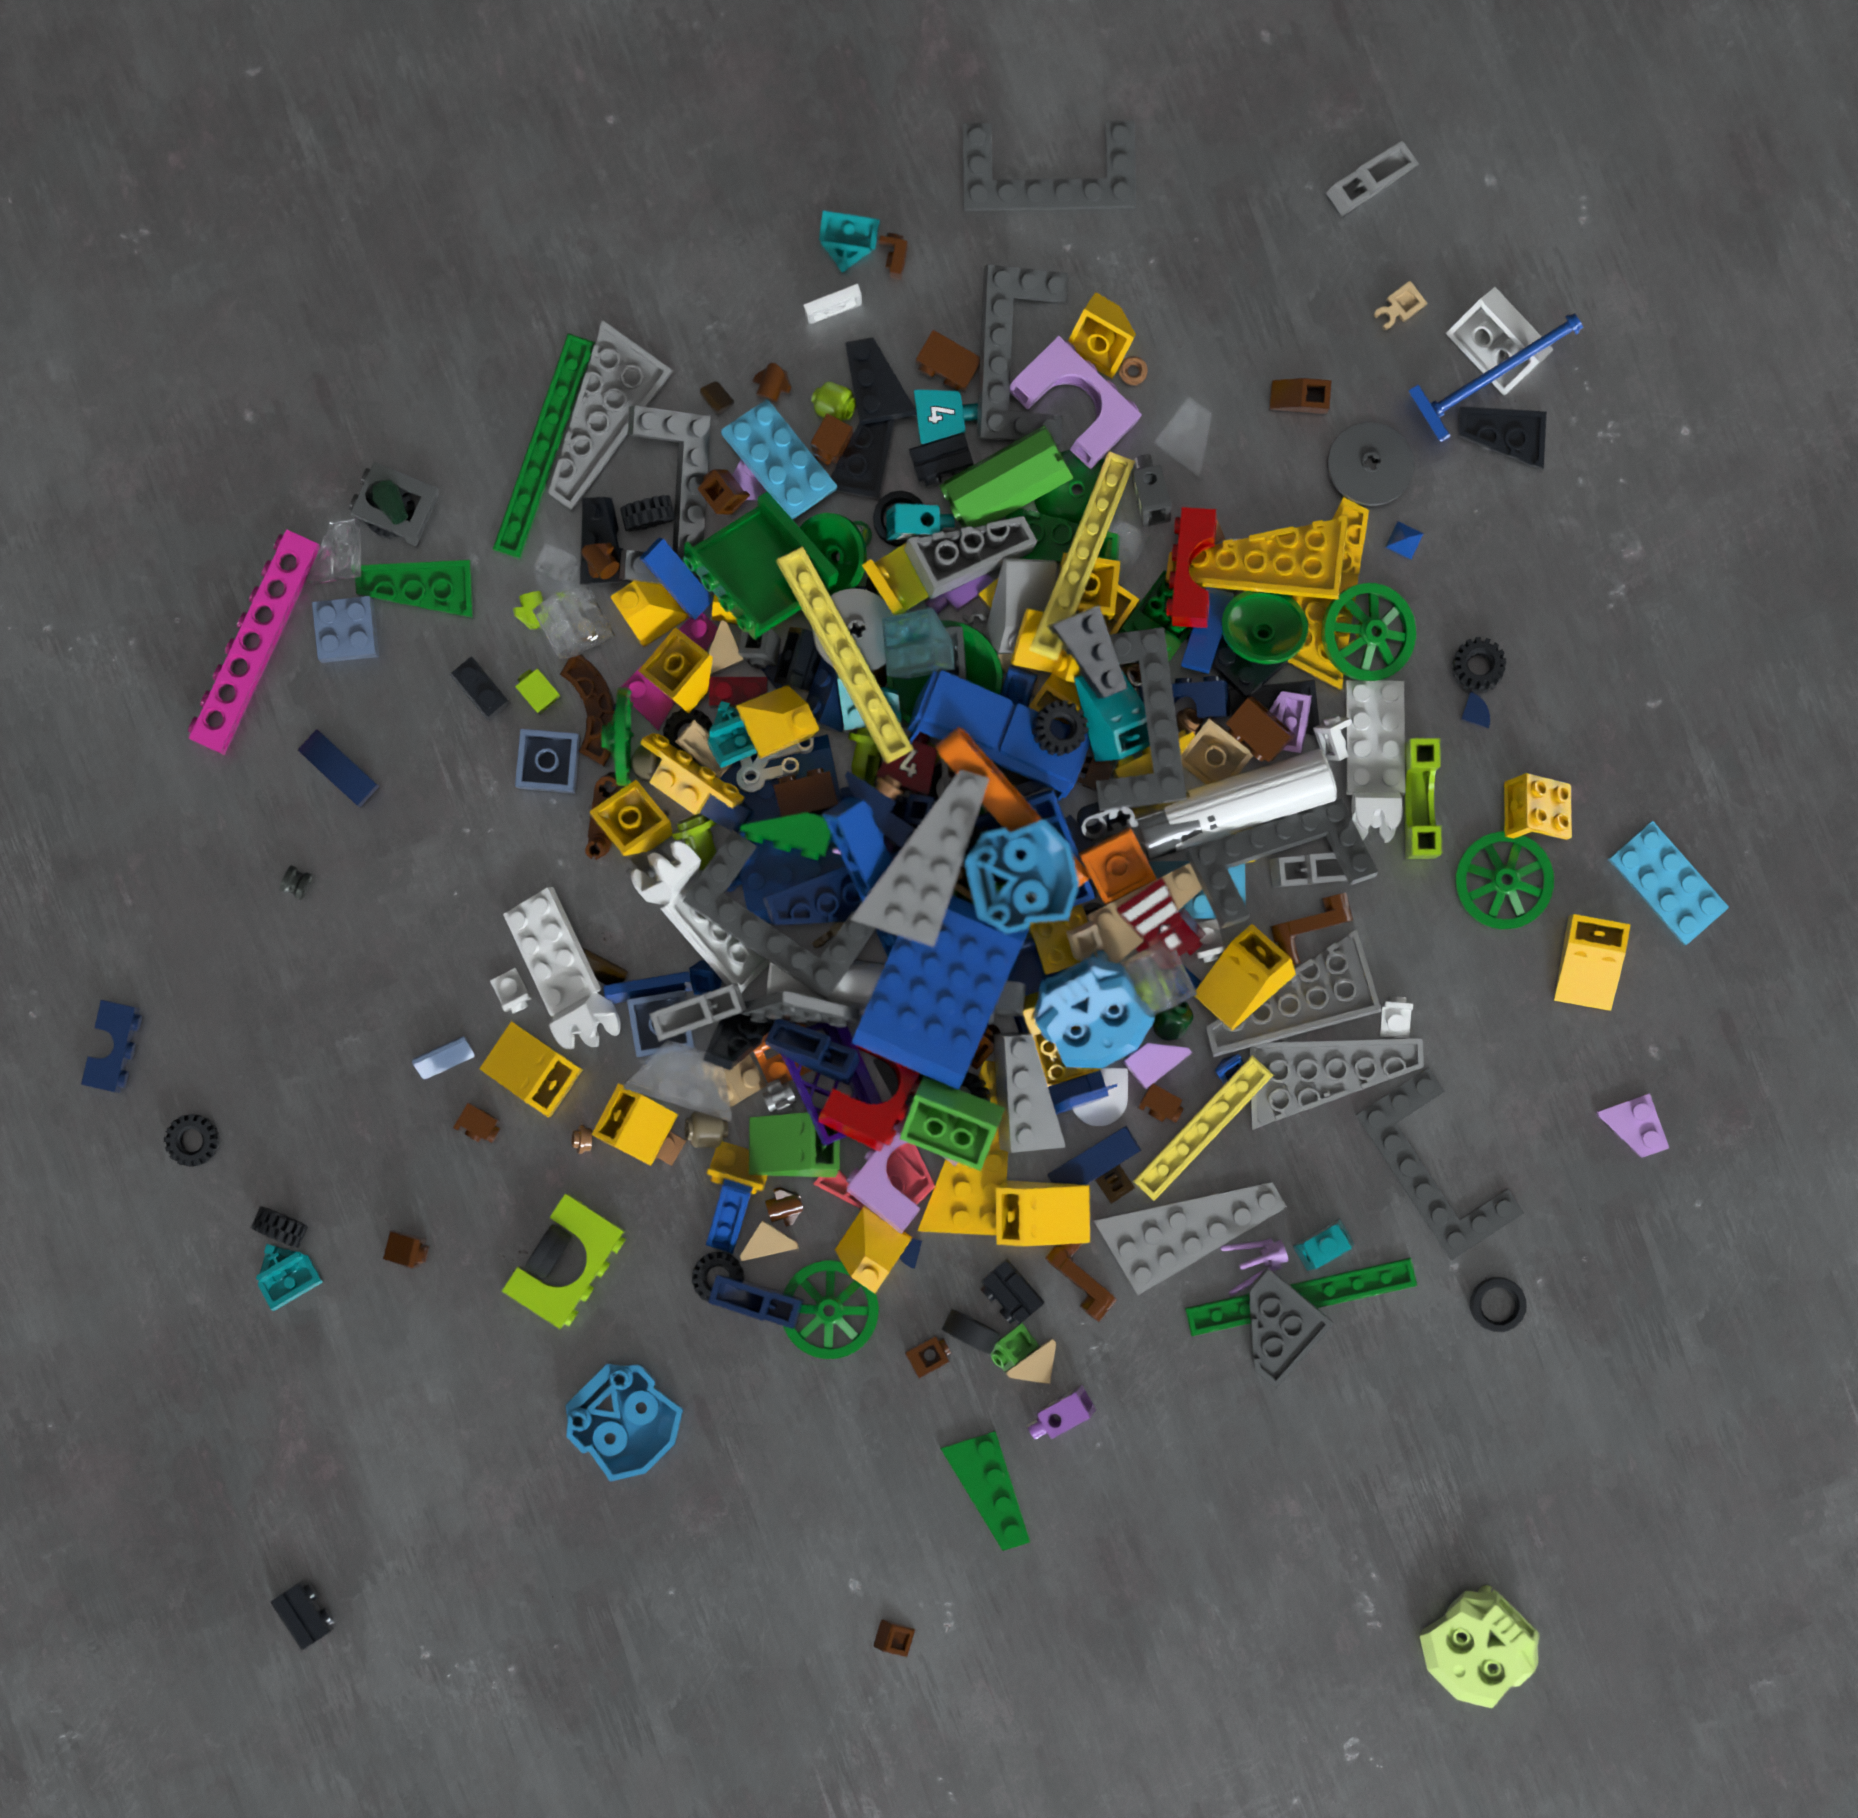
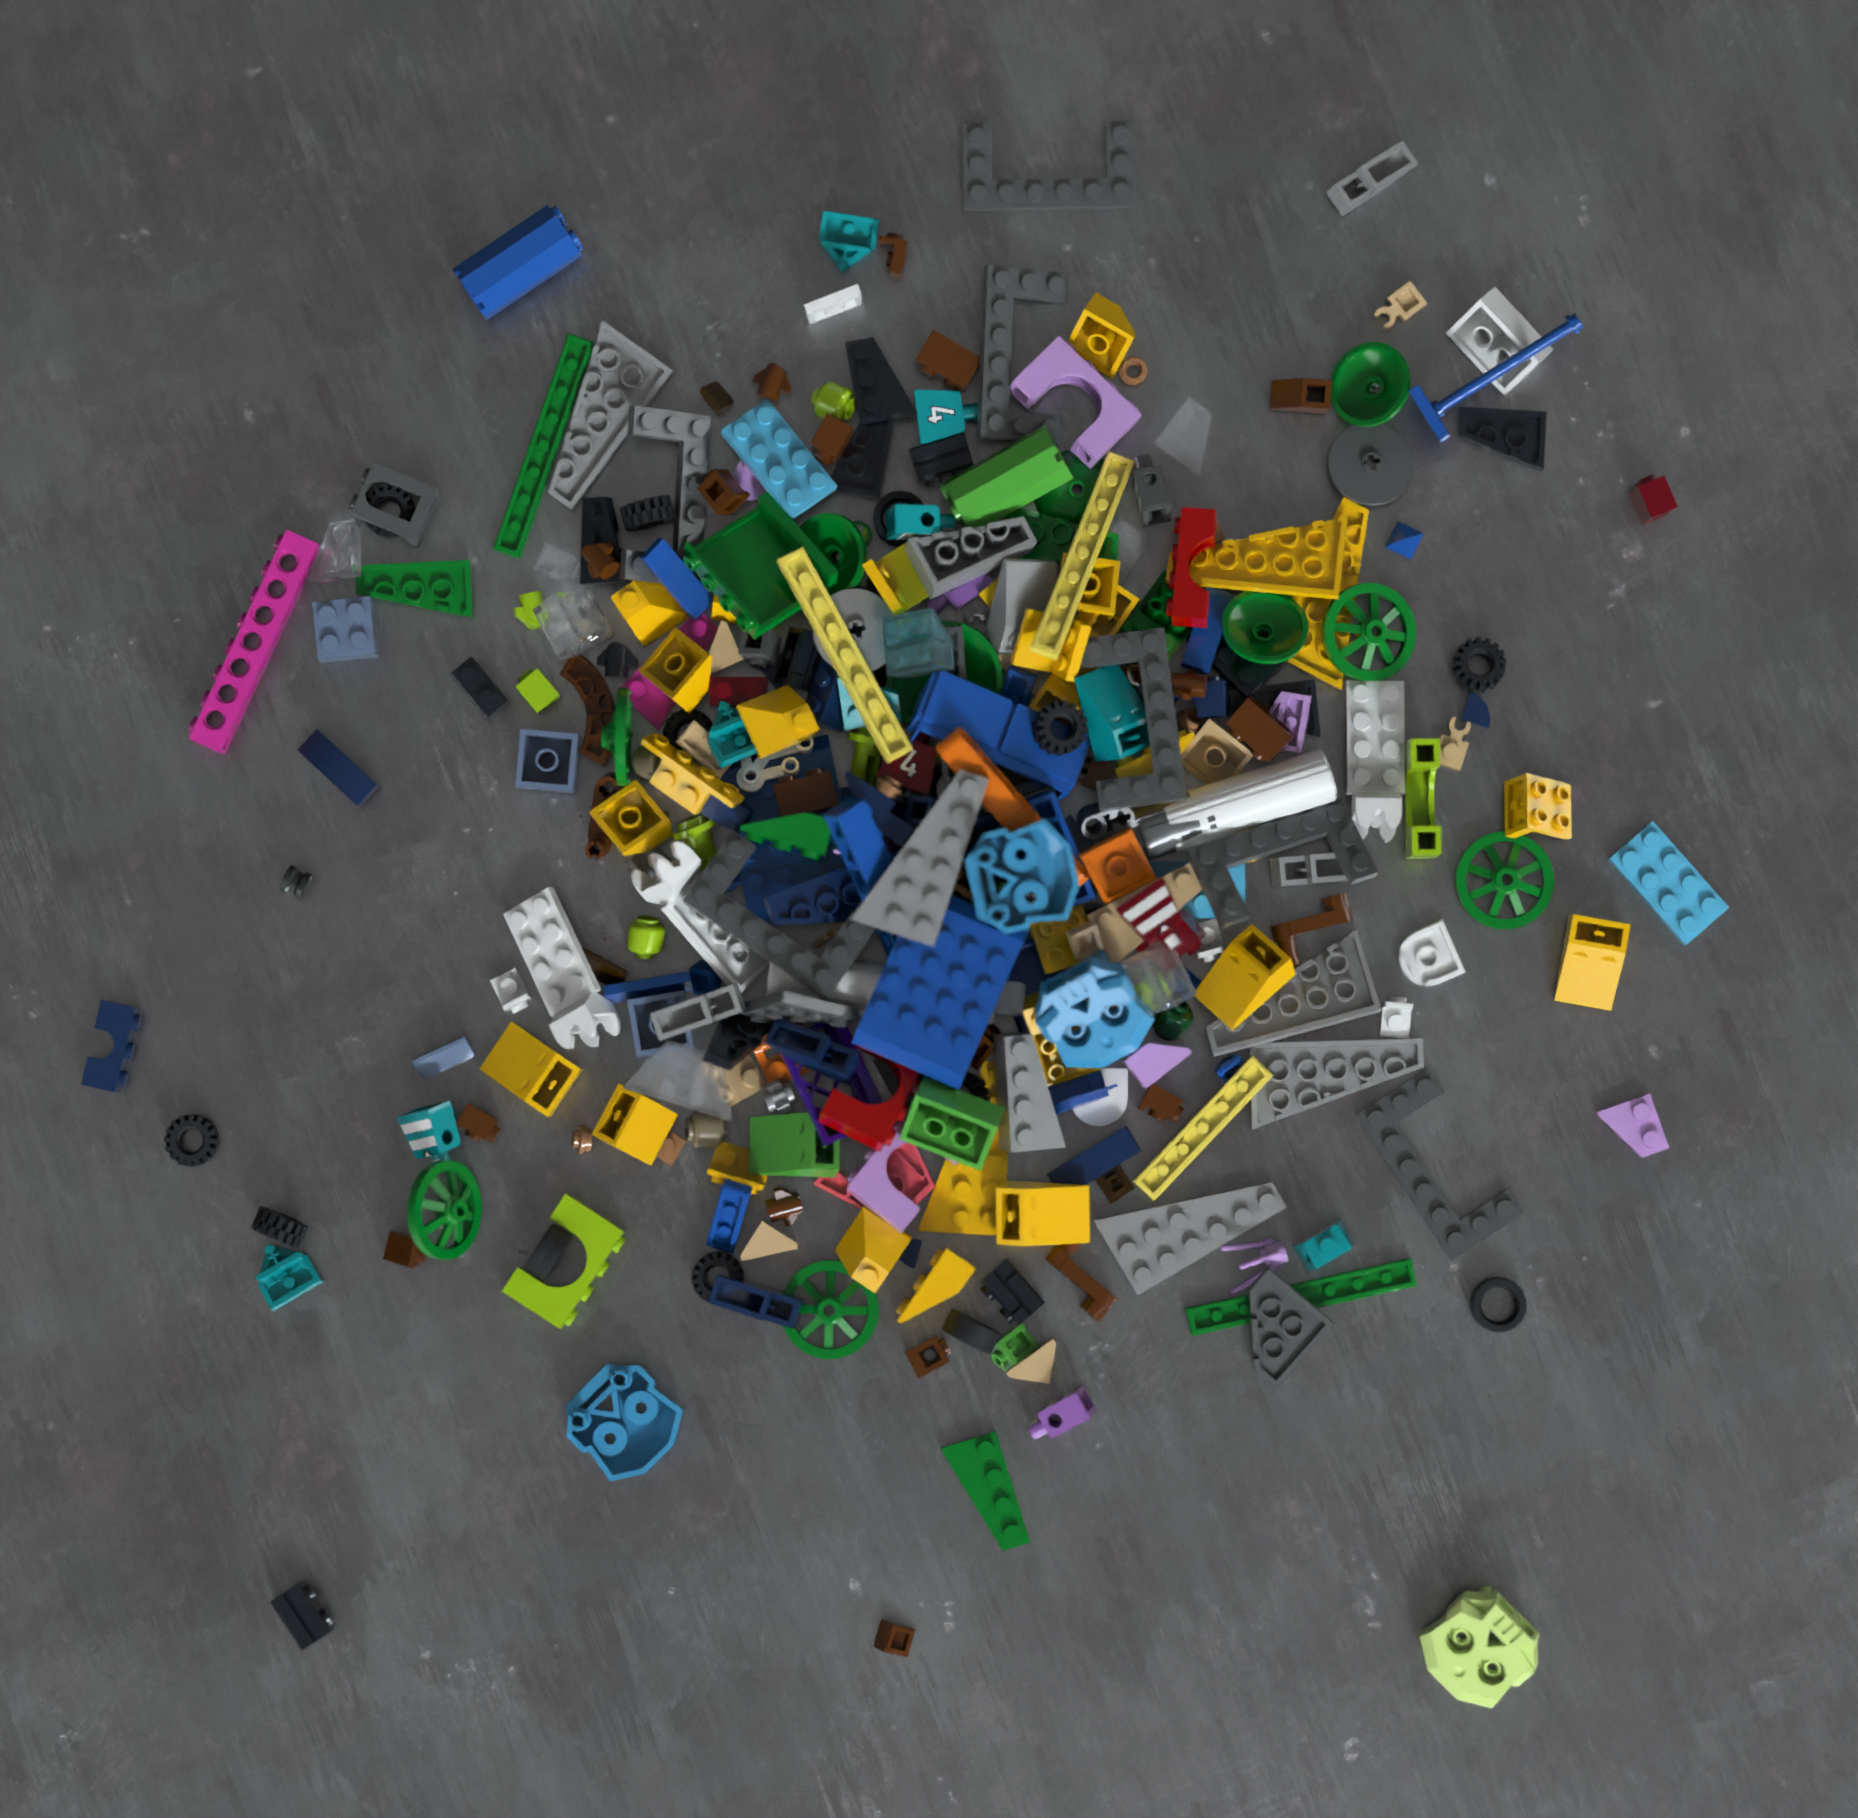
(389, 500): clear green cone -> none
(431, 1130): none -> teal torso
(449, 1210): none -> green wheel
(518, 261): none -> blue brick
(617, 660): none -> black piece
(645, 936): none -> lime head
(943, 1281): none -> yellow slope
(1090, 645): wing -> none
(1189, 684): none -> reddish brown piece
(1330, 737): white bracket -> none
(1360, 374): none -> green dish
(1429, 956): none -> white tile
(1452, 747): none -> tan plate
(1652, 498): none -> dark red brick

